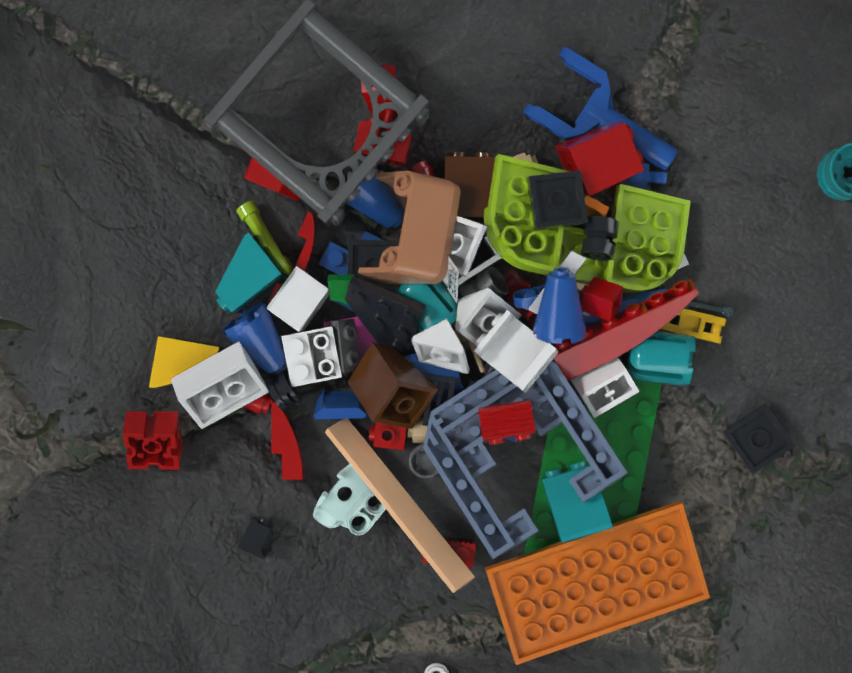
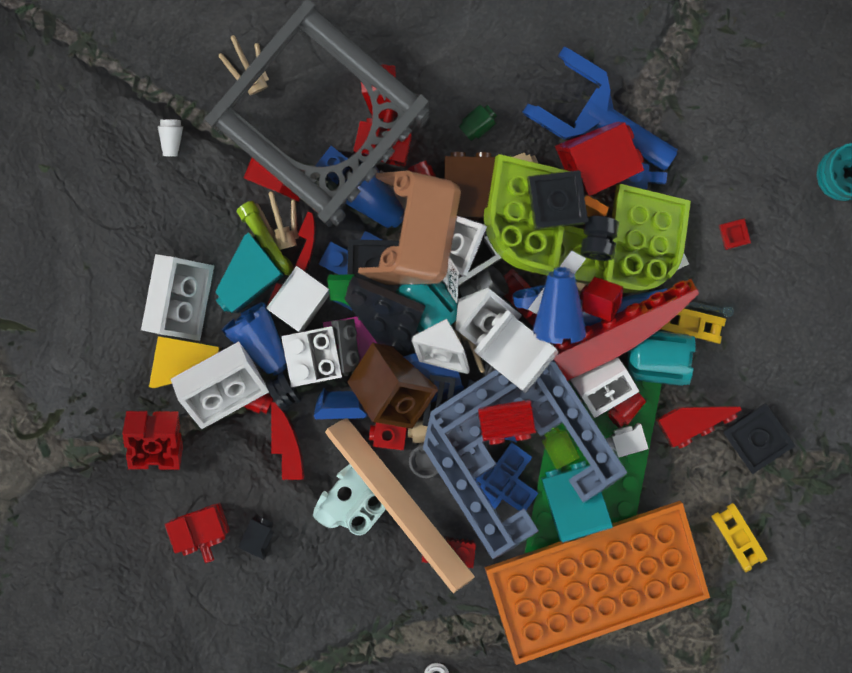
(170, 136): none -> white cone
(177, 297): none -> white slope
(198, 530): none -> red brick
(261, 83): none -> tan plant
(283, 236): none -> tan plant
(332, 158): none -> blue window
(478, 122): none -> dark green brick
(503, 481): none -> blue plate
(559, 447): none -> clear neon green brick
(625, 411): none -> red cone
(627, 440): none -> white window
(687, 422): none -> red slope
(734, 234): none -> red tile
(739, 537): none -> yellow plate

